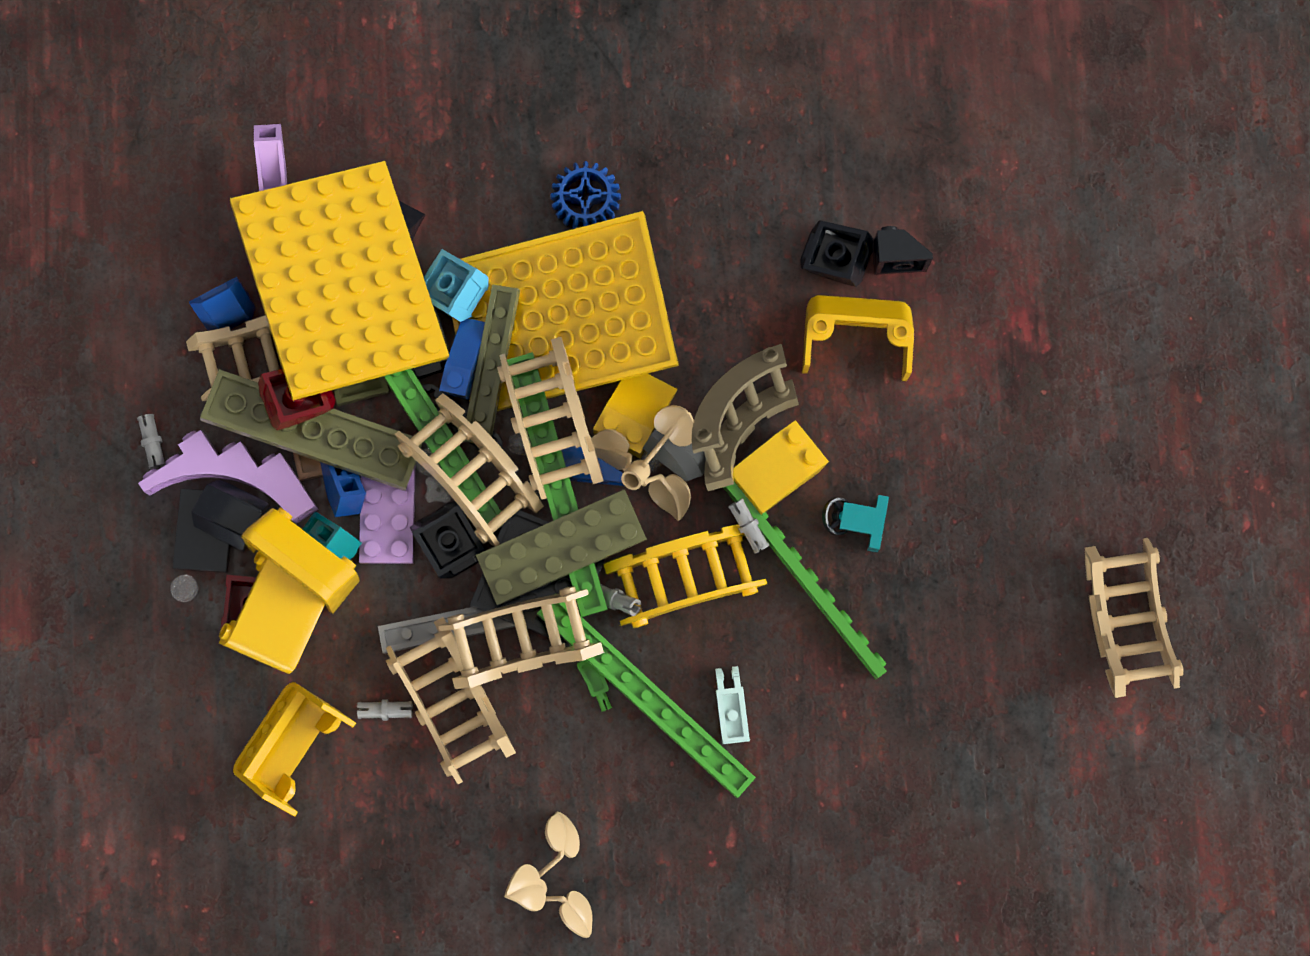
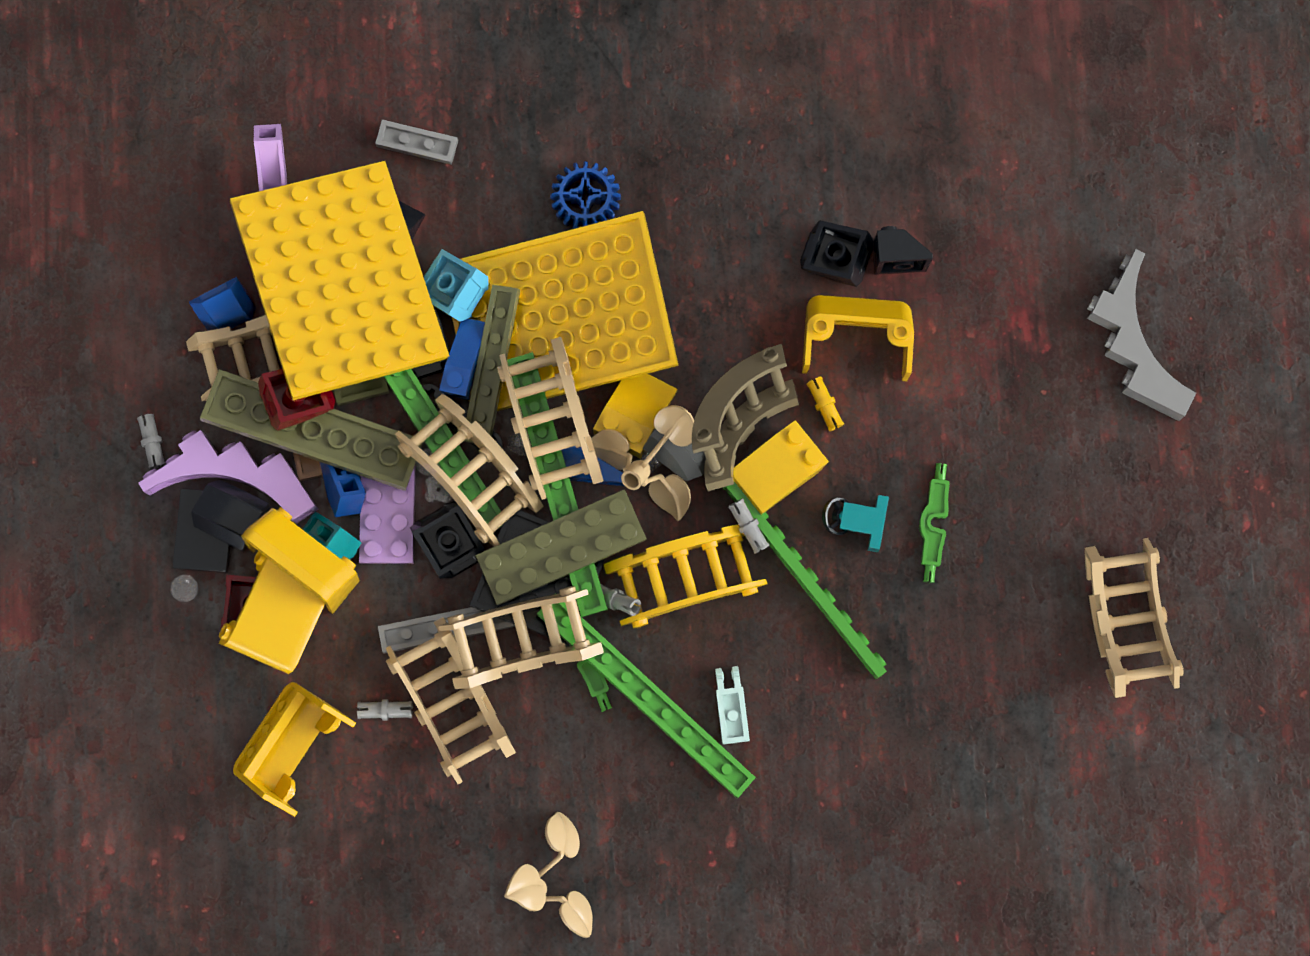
(416, 142): none -> light grey plate
(825, 404): none -> yellow pin
(934, 537): none -> bright green piece
(1148, 379): none -> light grey arch

